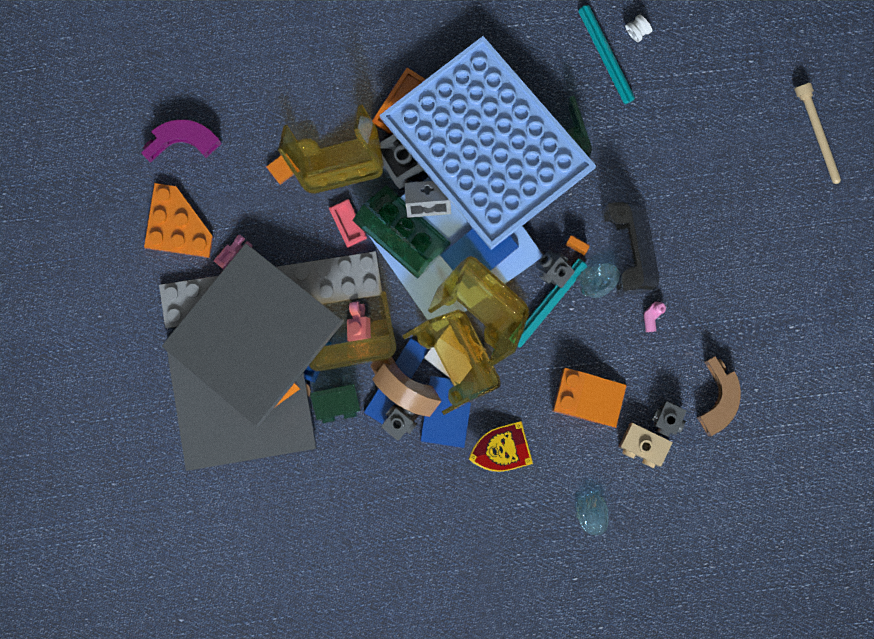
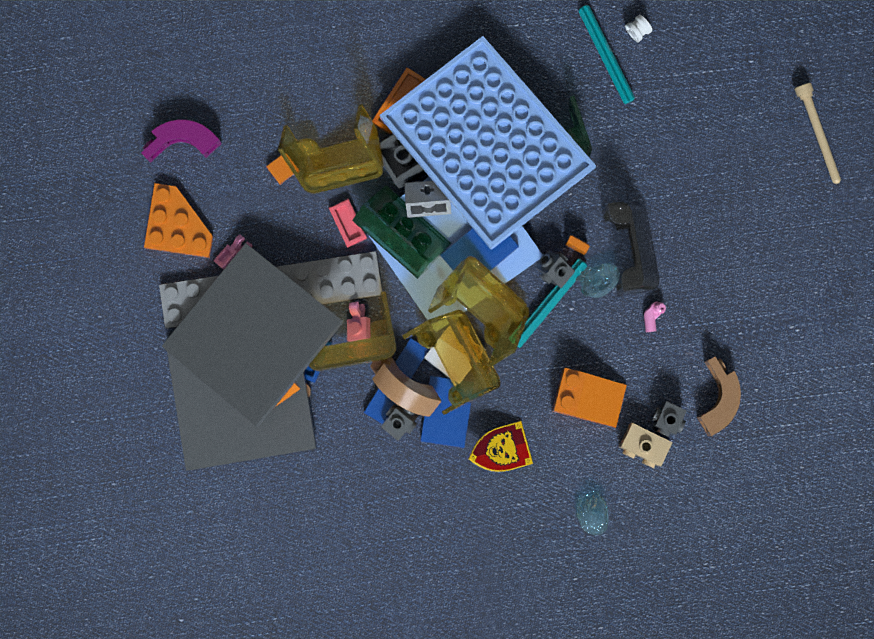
(335, 403): clear green slope -> none

